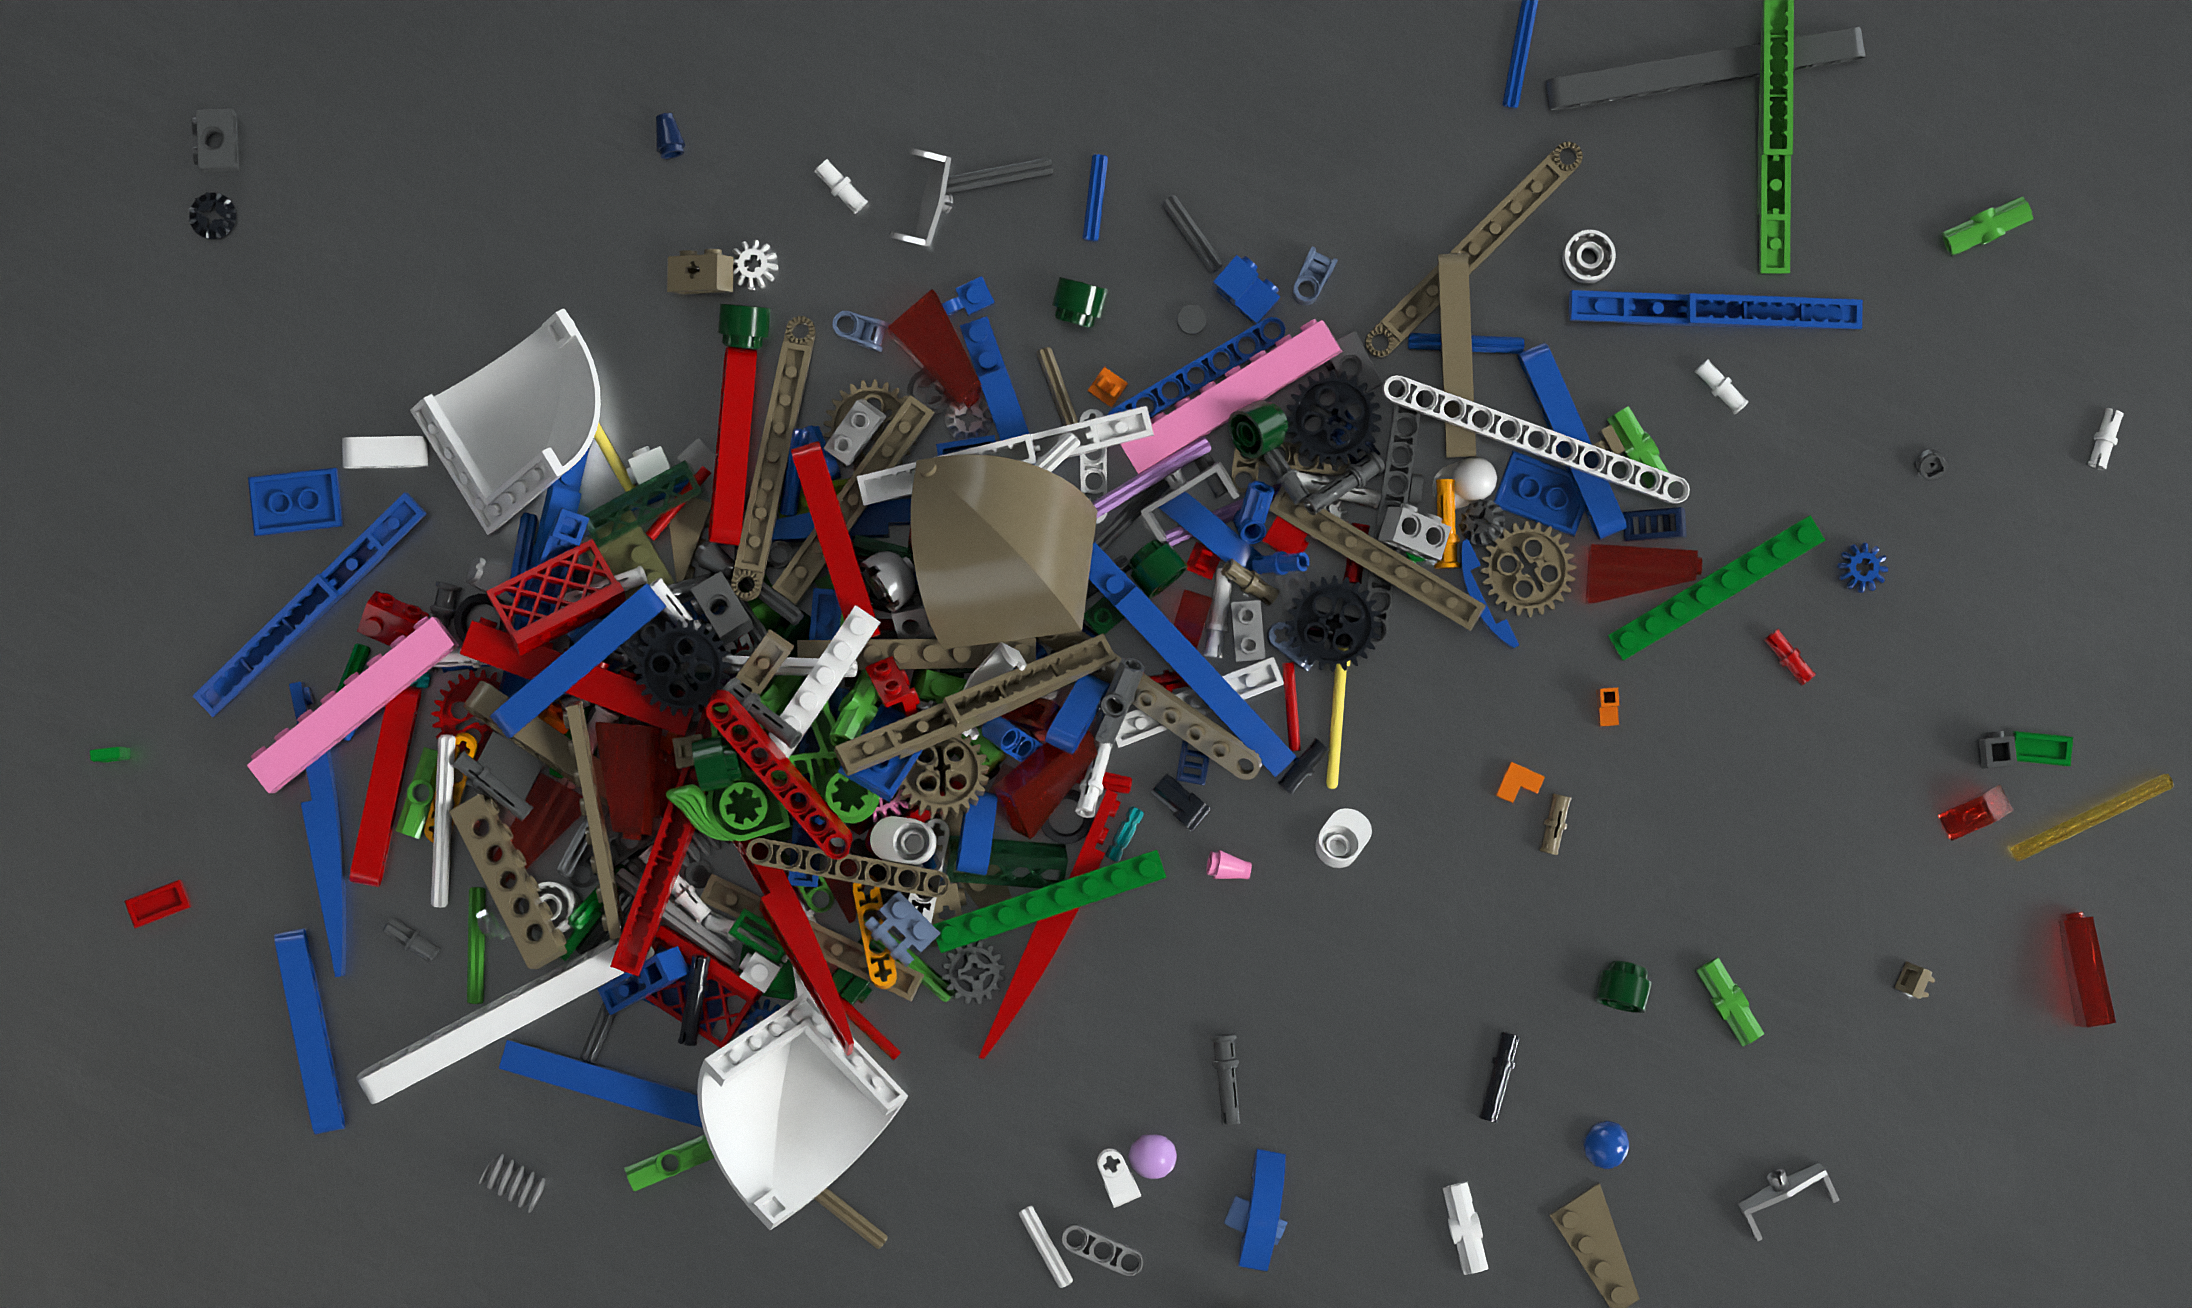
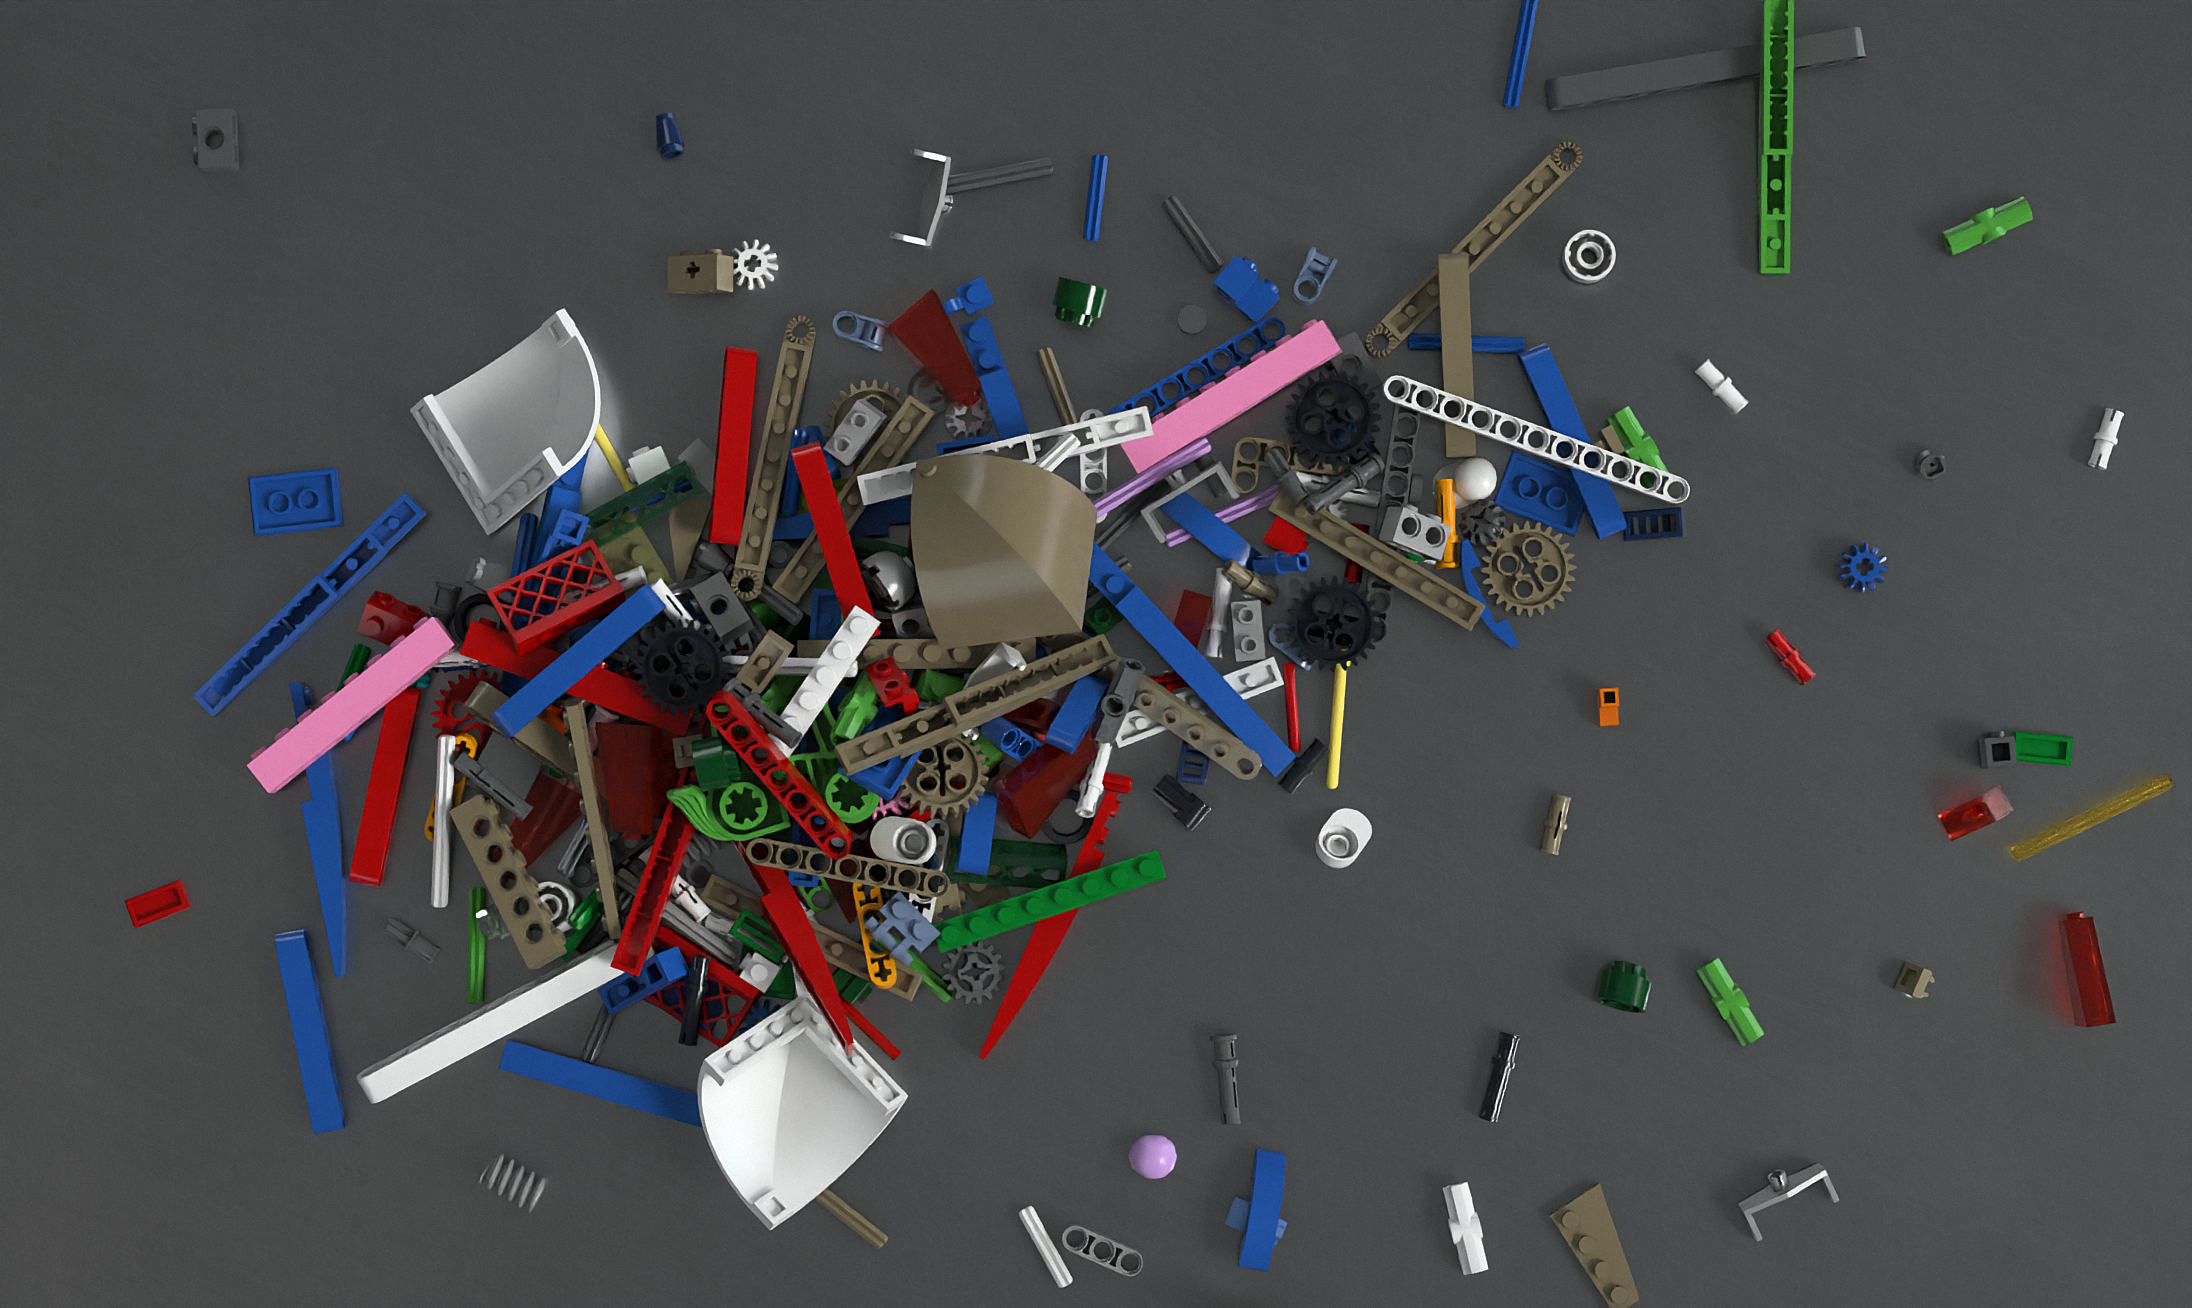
(110, 754): green tile -> none
(218, 228): black gear -> none
(384, 452): white beam -> none
(414, 811): bright green piece -> none
(652, 1168): bright green piece -> none
(664, 519): red bar -> none
(743, 325): dark green piece -> none
(841, 186): white pin -> none
(1107, 387): orange tile -> none
(1118, 1182): white piece -> none
(1124, 834): teal axle -> none
(1156, 567): dark green piece -> none
(1202, 561): red tile -> none
(1225, 866): bright pink cone -> none
(1254, 511): blue piece -> none
(1258, 428): dark green piece -> none
(1517, 777): orange piece -> none
(1606, 1144): blue hair -> none
(1632, 570): clear red slope -> none
(1715, 310): blue slope -> none
(1716, 588): green plate -> none

